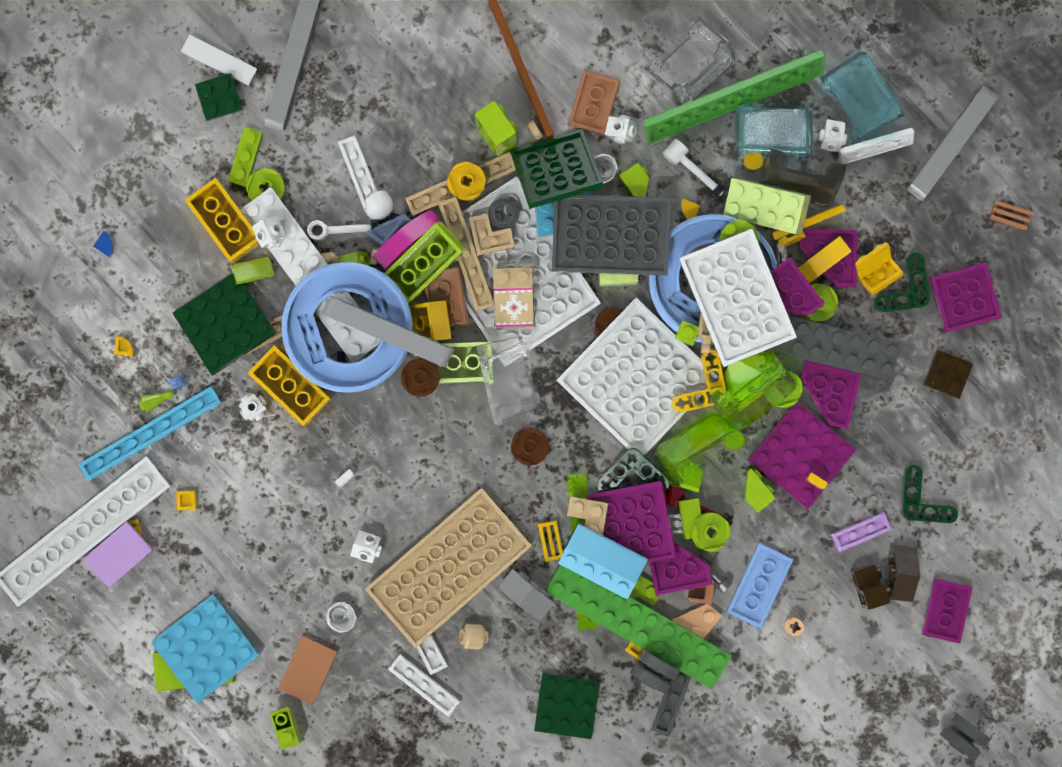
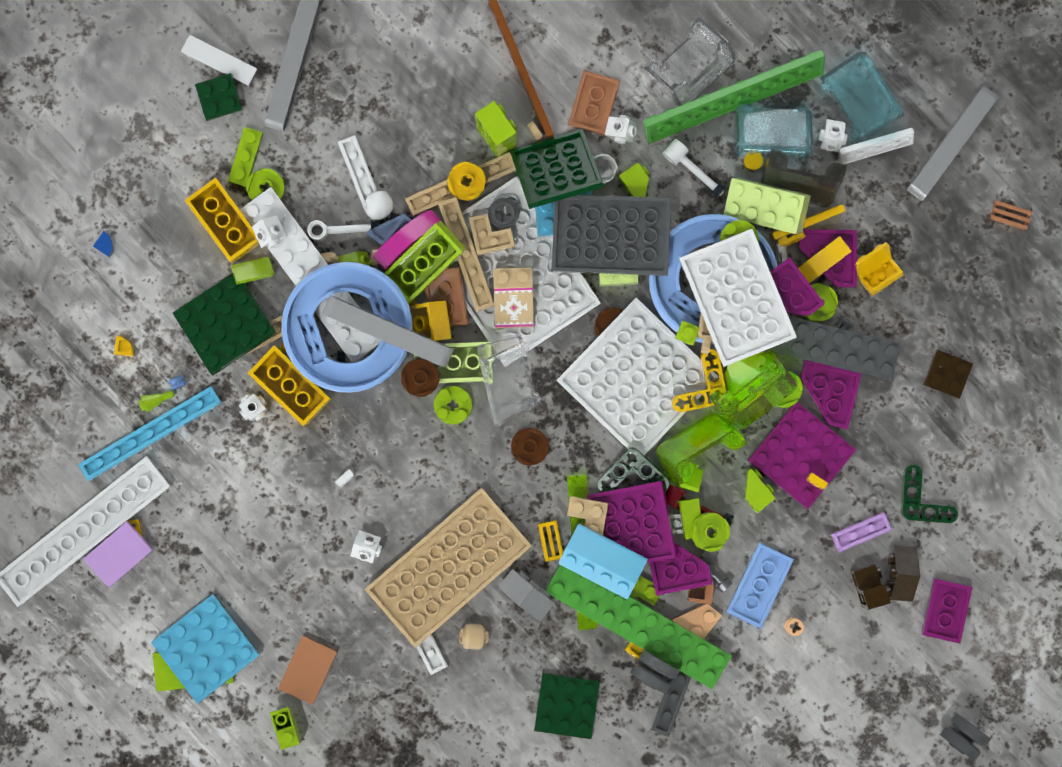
(186, 500): yellow tile -> none
(341, 617): white hair -> none
(424, 685): white tile -> none
(446, 396): none -> lime plate
(689, 209): yellow tile -> none
(911, 296): dark green beam -> none
(965, 297): magenta plate -> none

